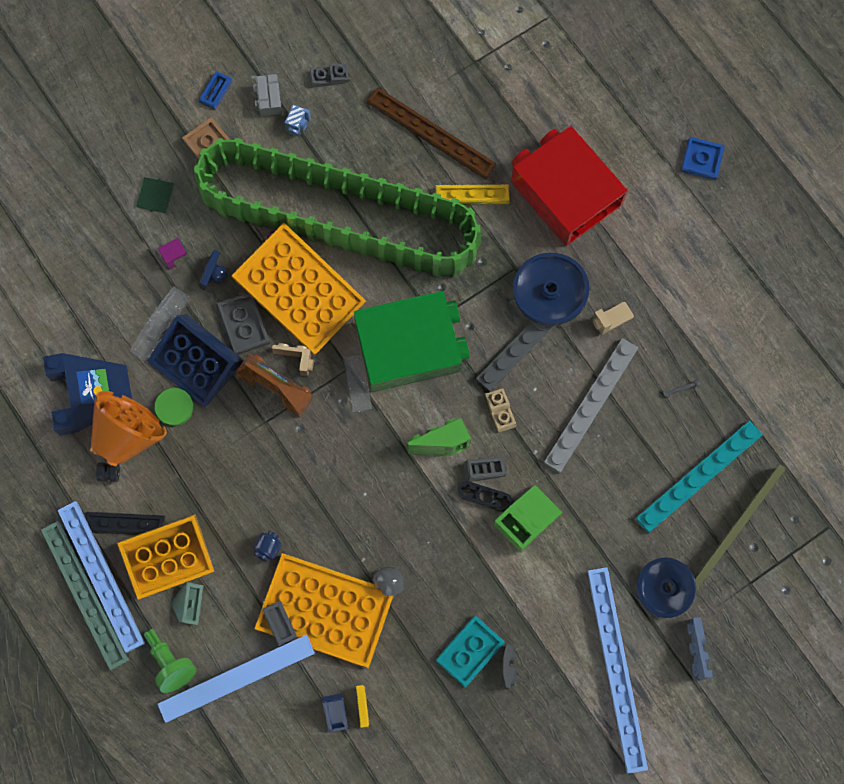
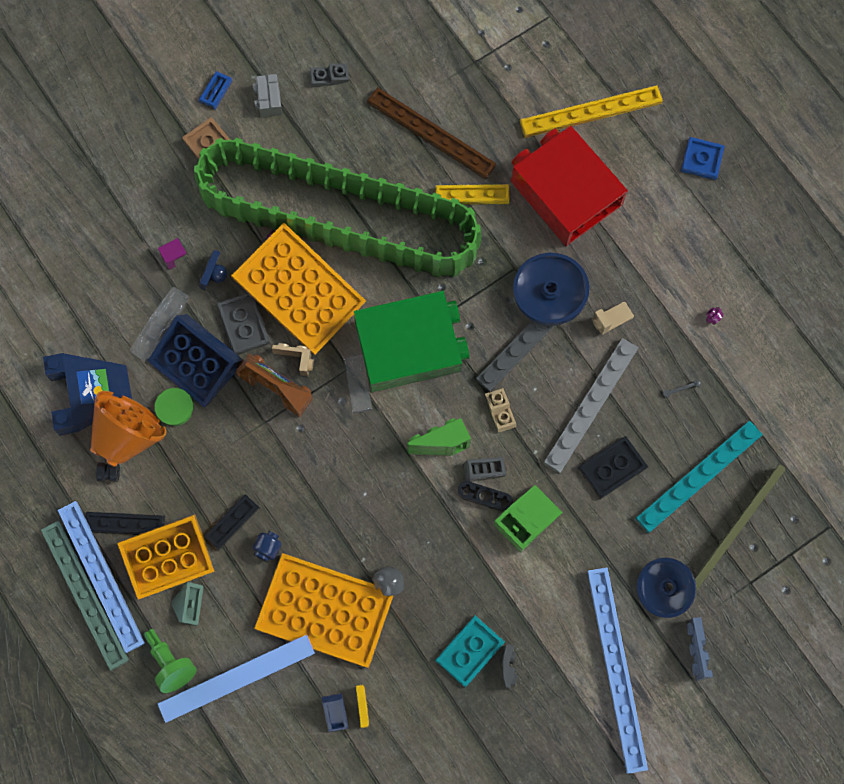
(155, 195): clear green piece -> none
(231, 522): none -> black tile
(279, 623): dark grey tile -> none
(297, 120): medium blue brick -> none
(591, 111): none -> yellow tile
(613, 467): none -> black tile
(714, 315): none -> magenta plate

